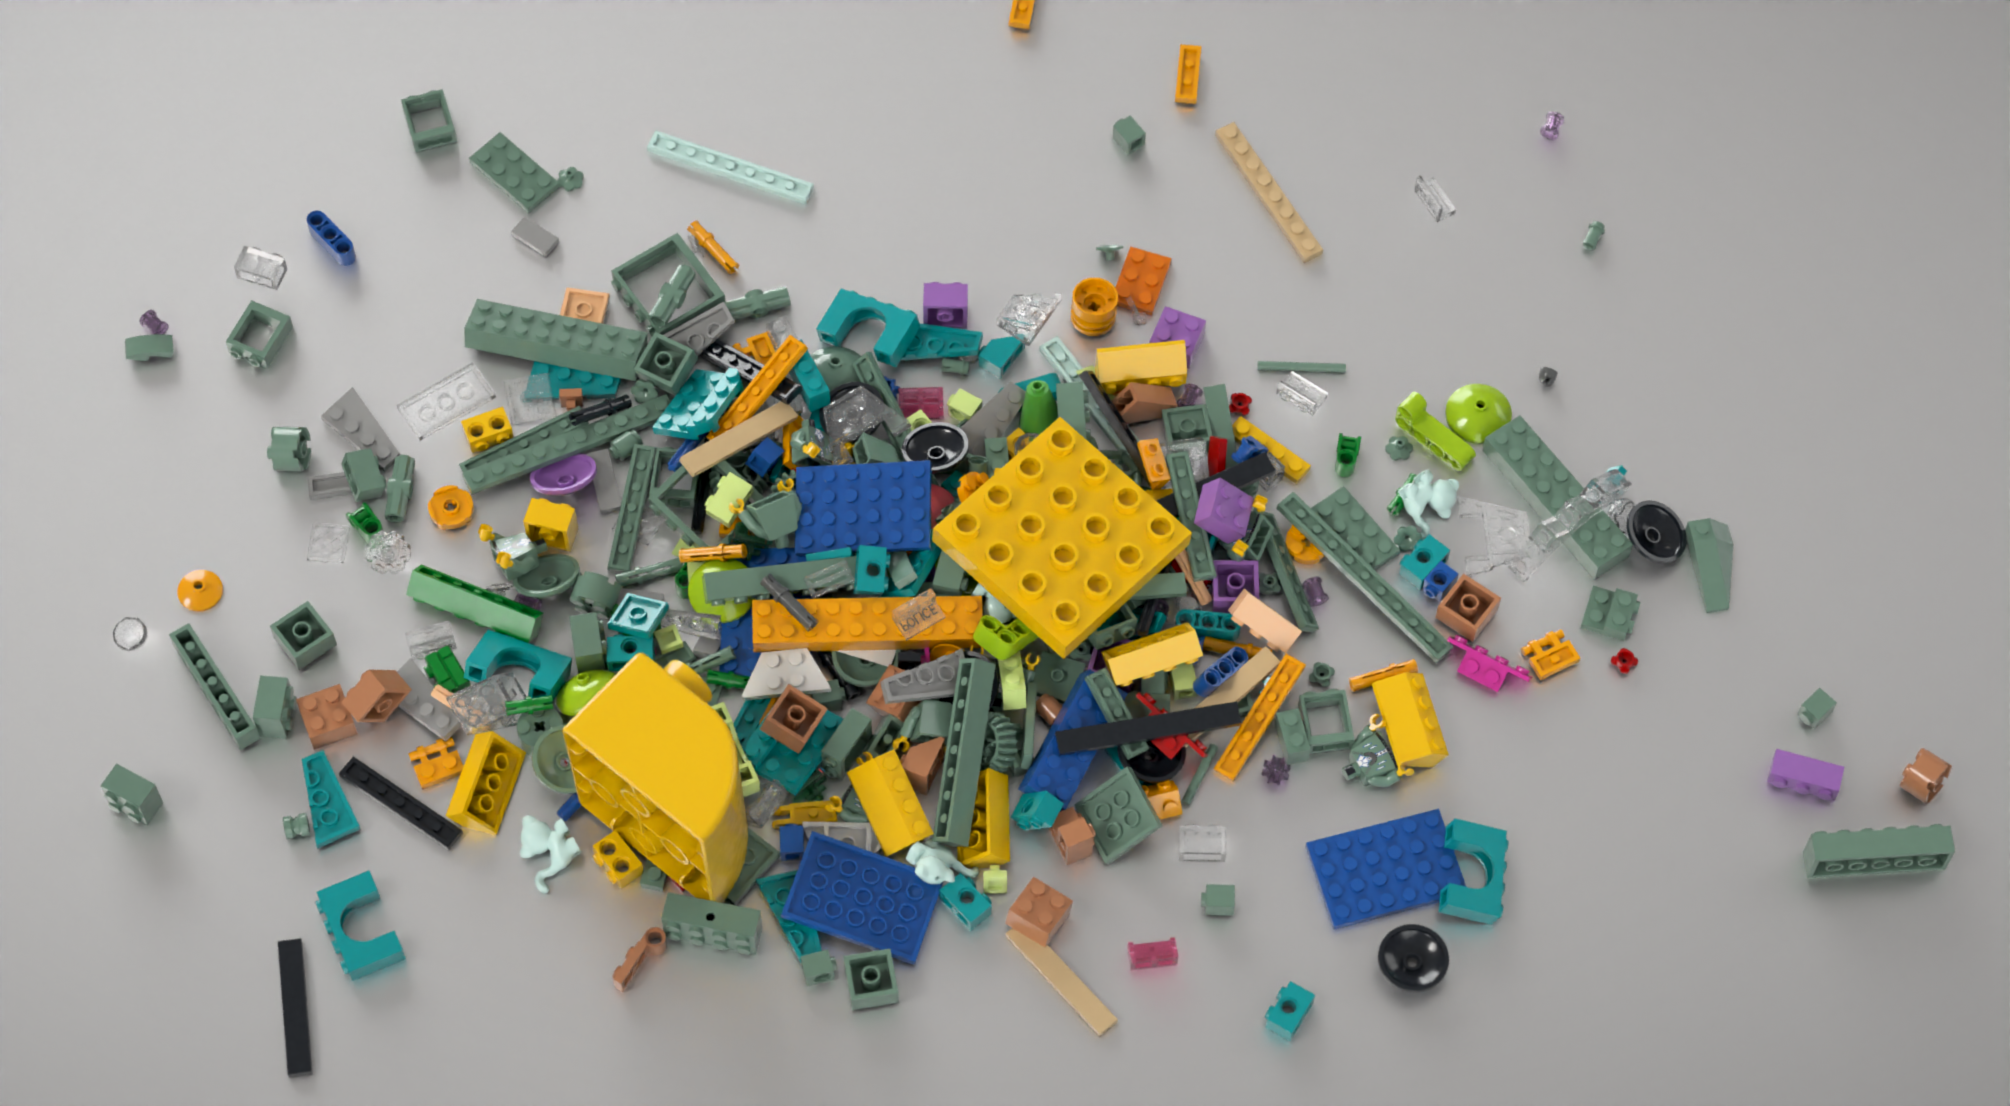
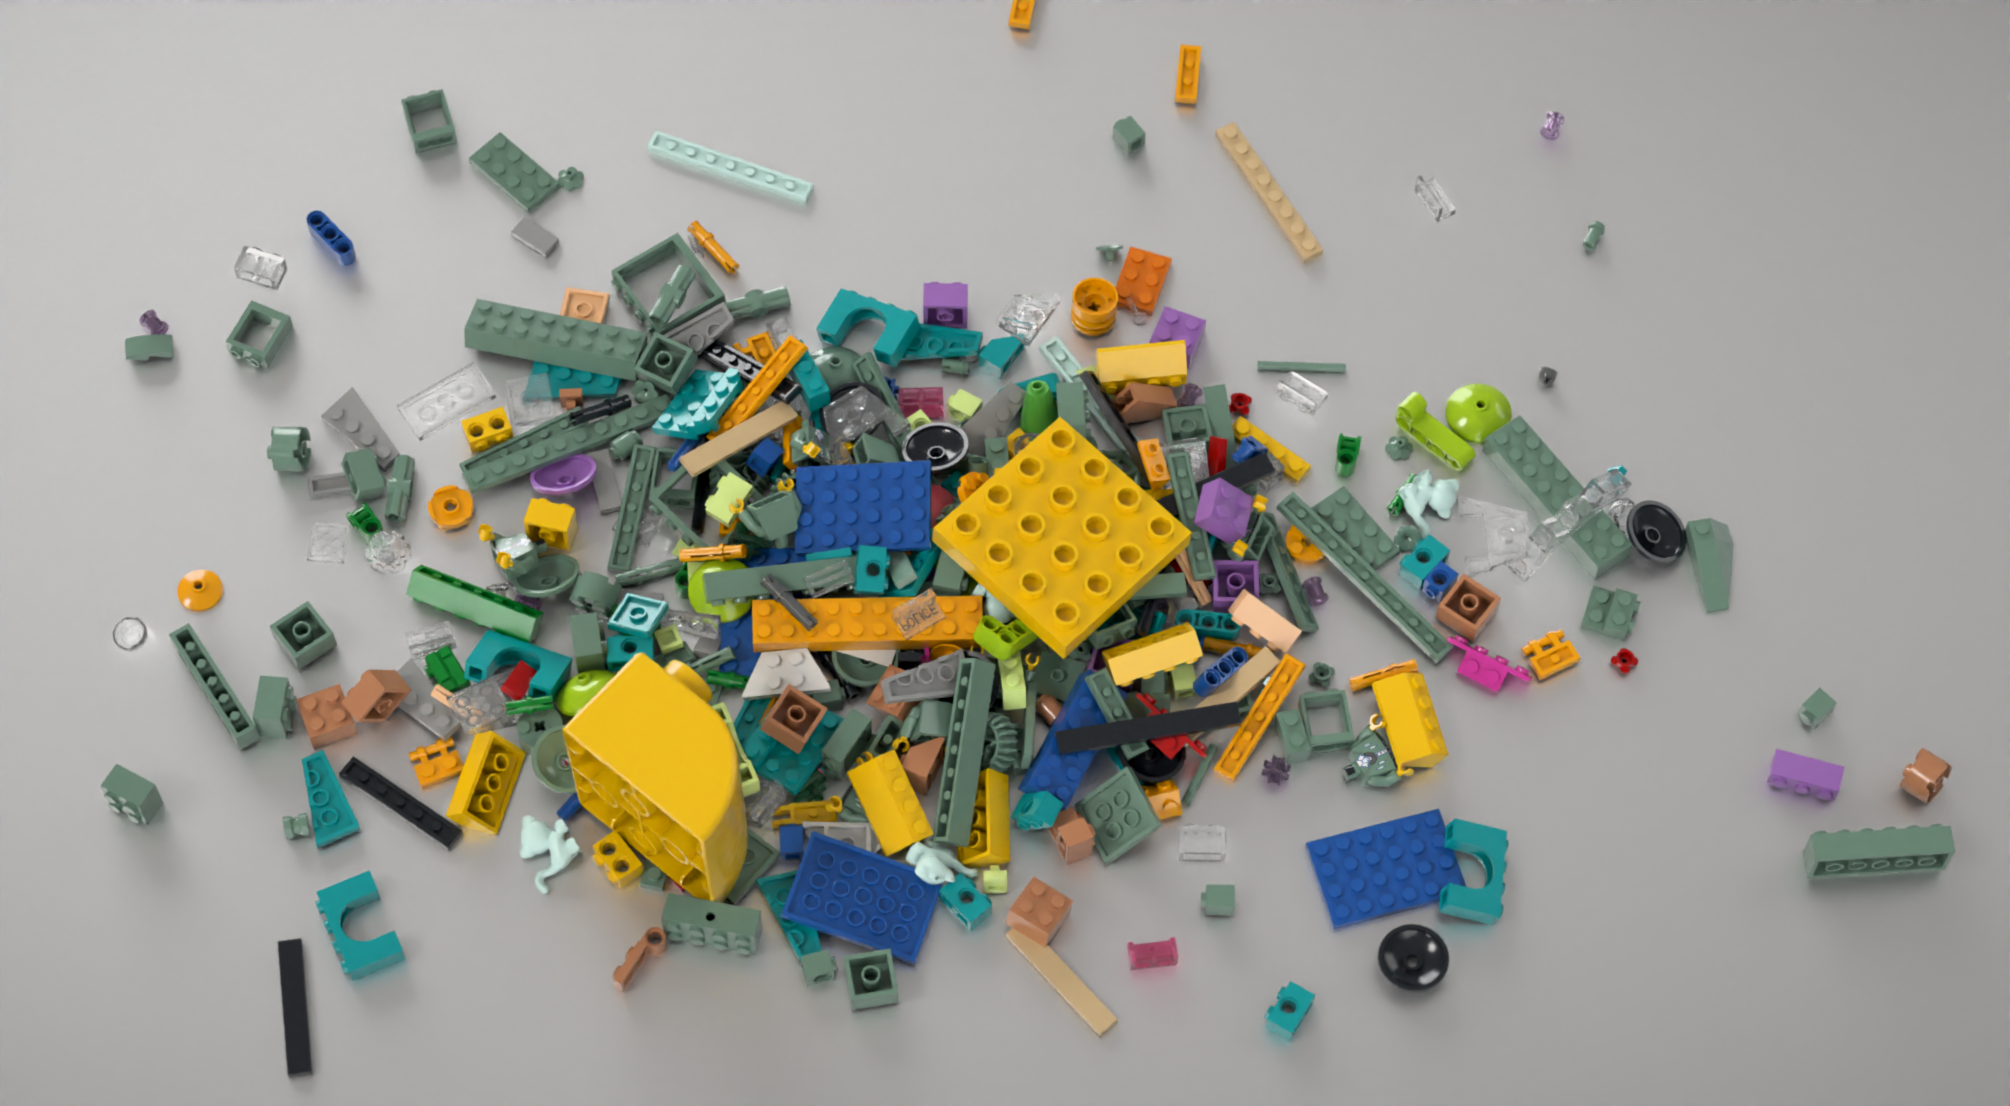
(518, 681): none -> red tile

